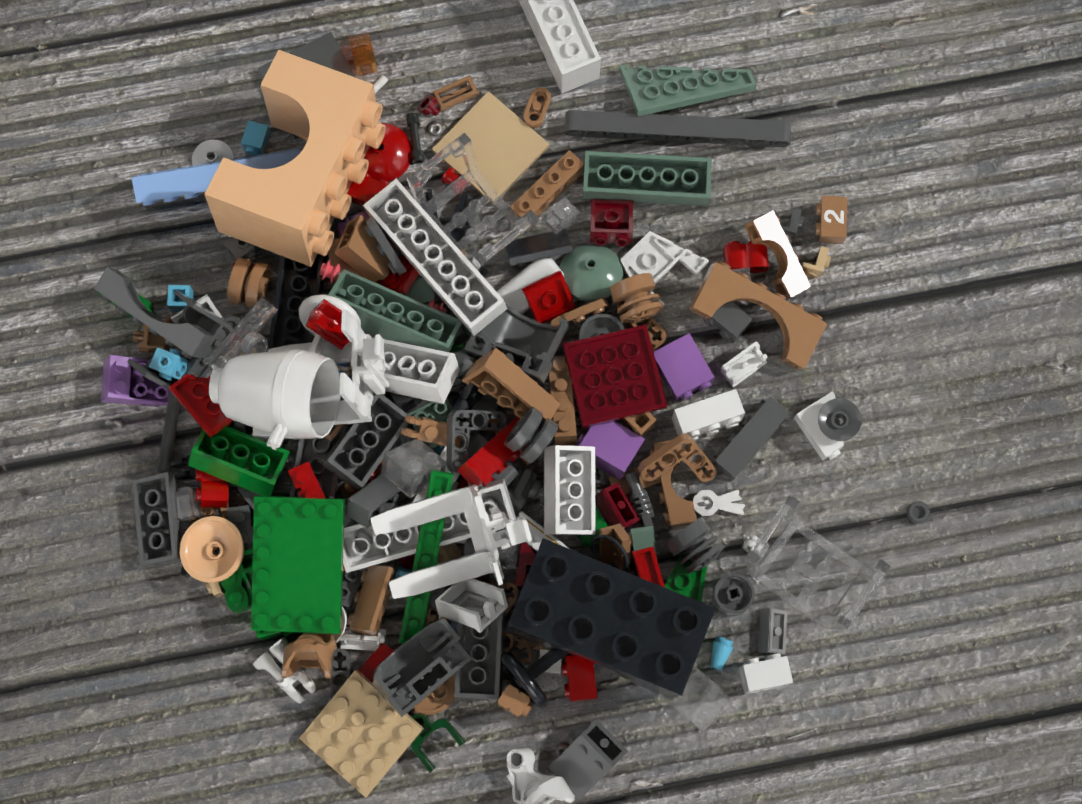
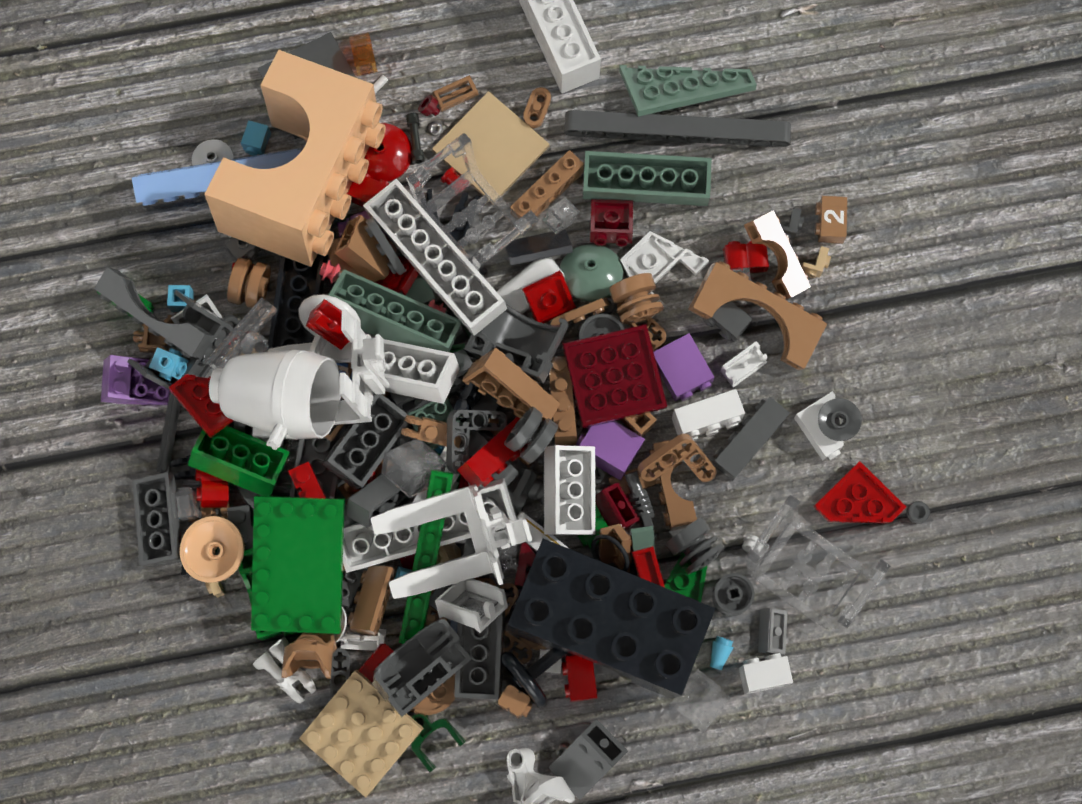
(236, 594): green brick -> none
(707, 503): white piece -> none
(860, 499): none -> red plate

